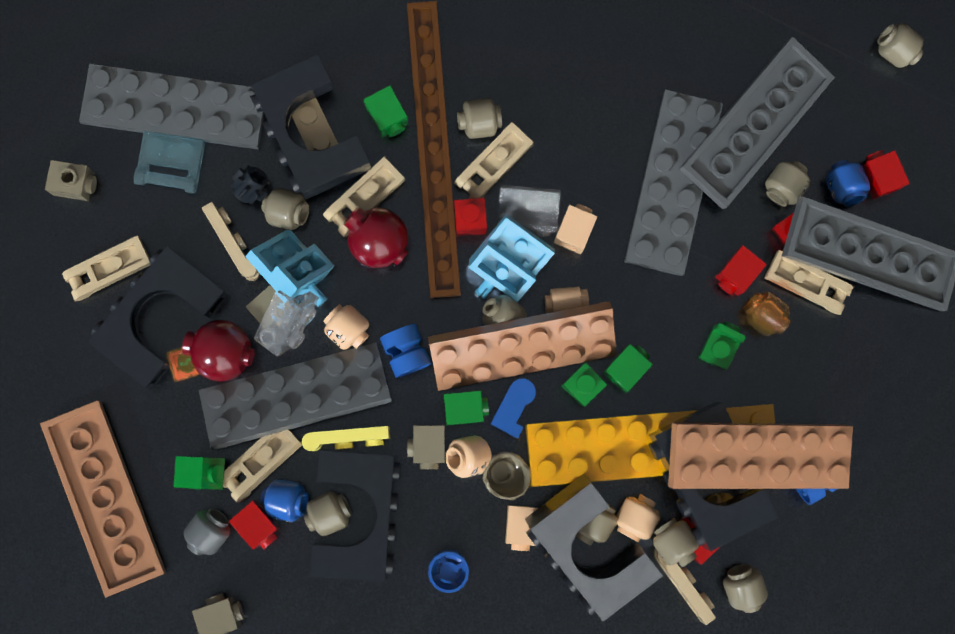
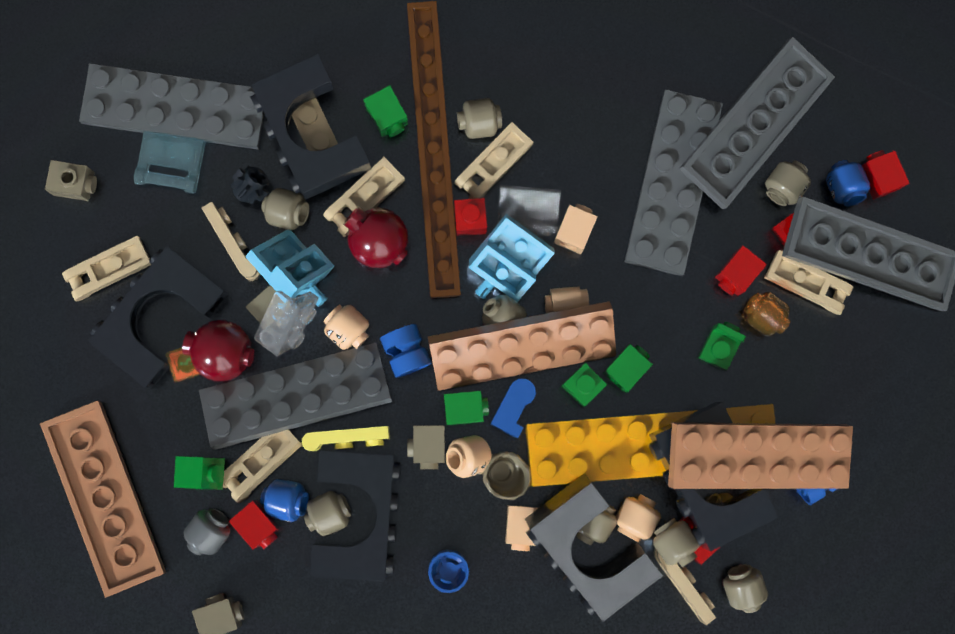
(900, 45): dark tan head -> none

